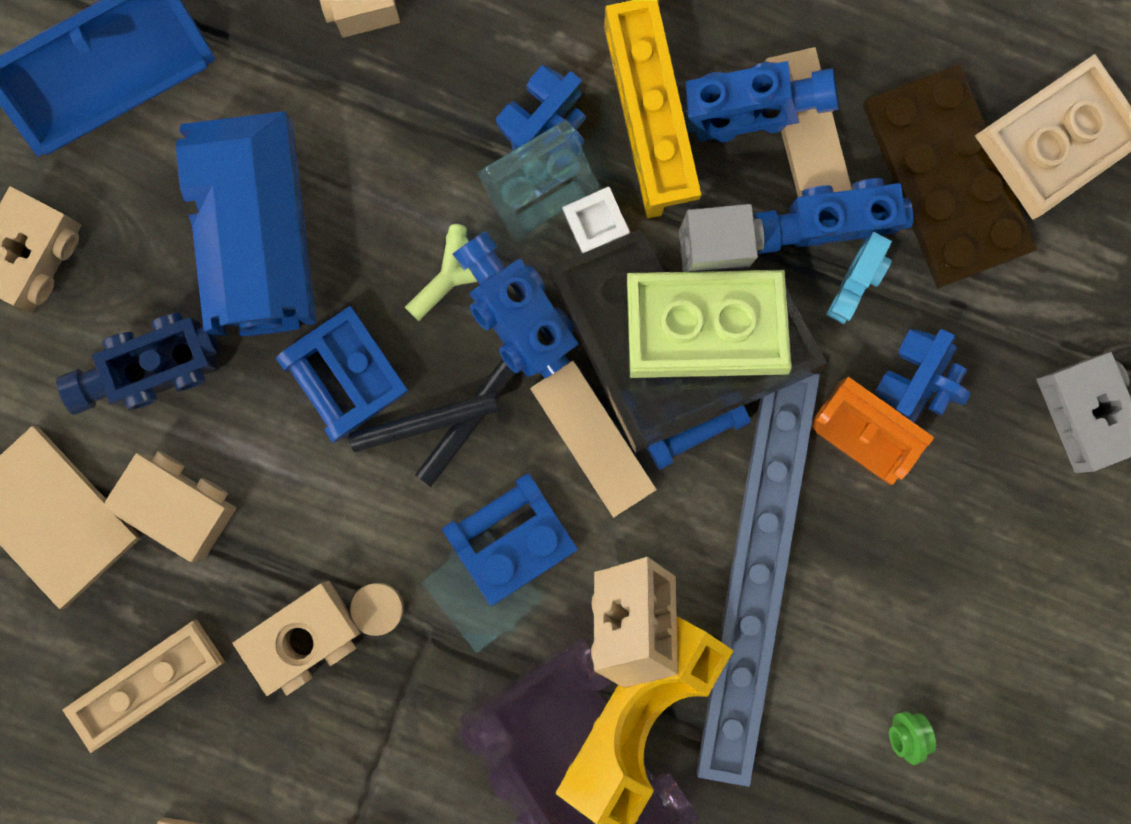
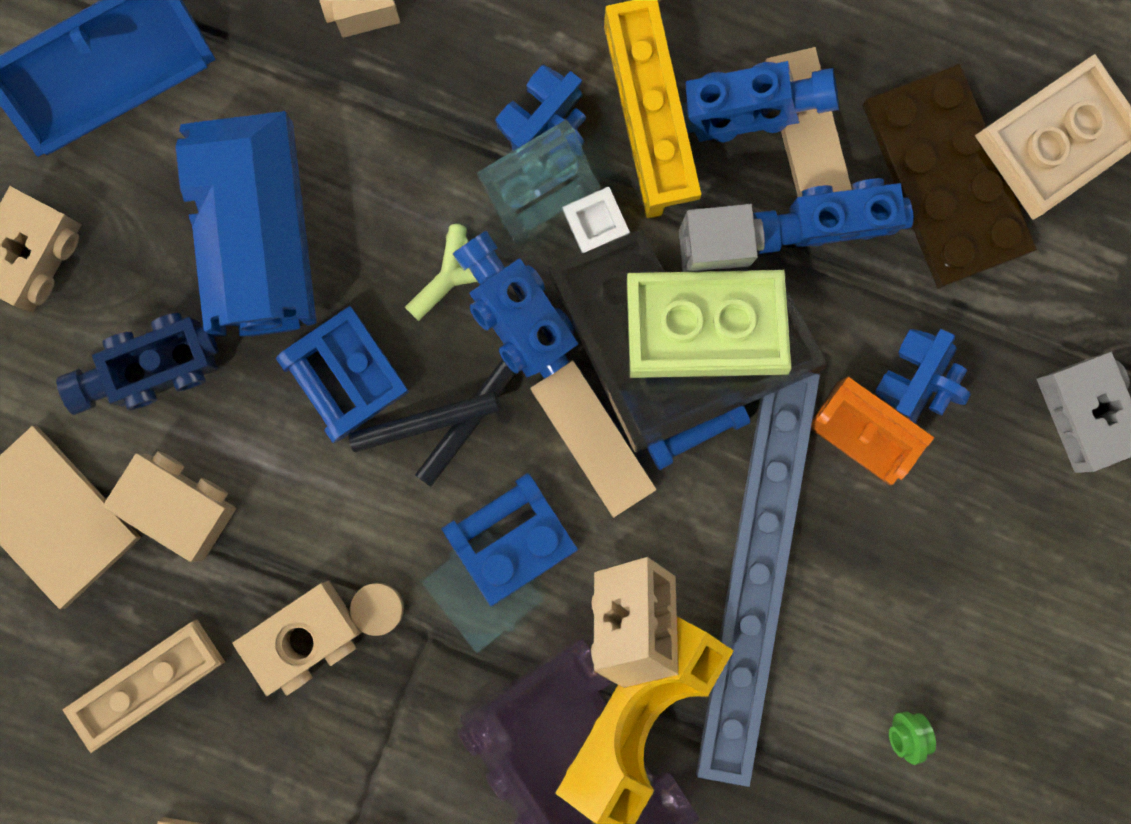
(866, 269): medium azure plate -> none

